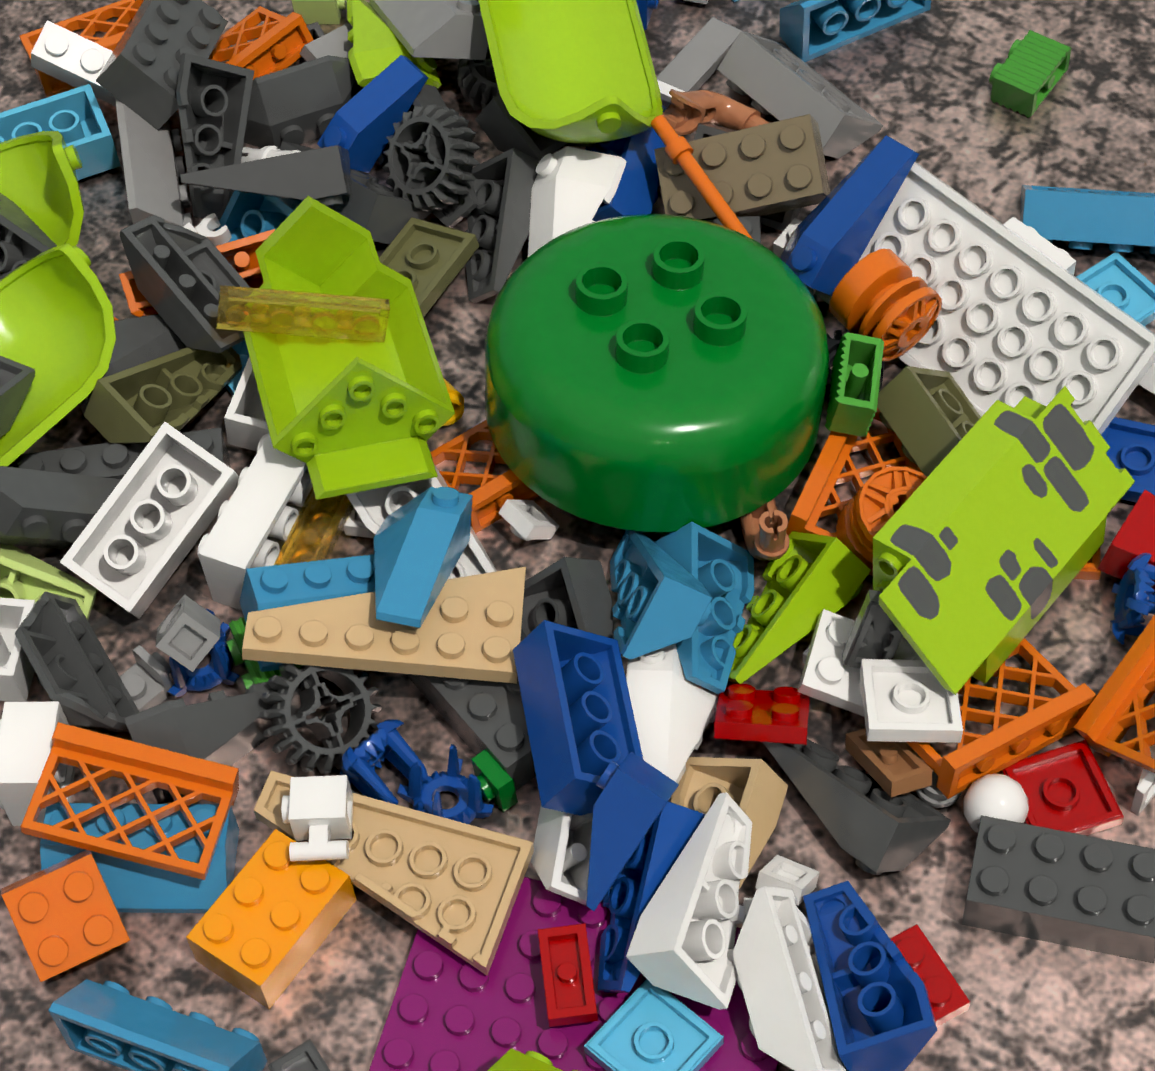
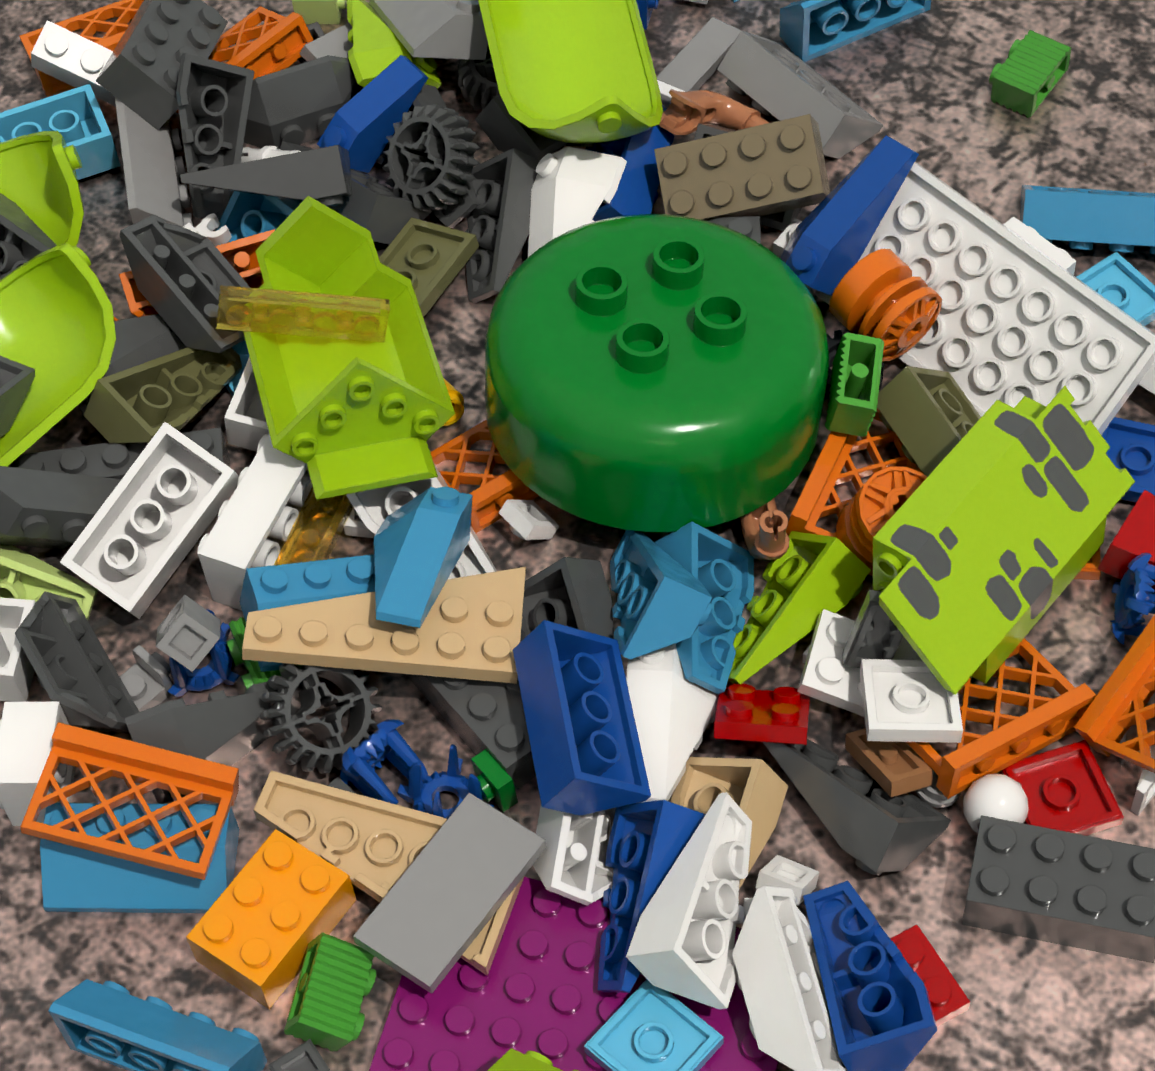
(65, 915): orange brick -> none
(319, 812): white brick -> none
(330, 993): none -> bright green brick
(450, 892): none -> light grey tile
(567, 975): red plate -> none
(621, 819): blue slope -> none
(681, 153): orange bar -> none

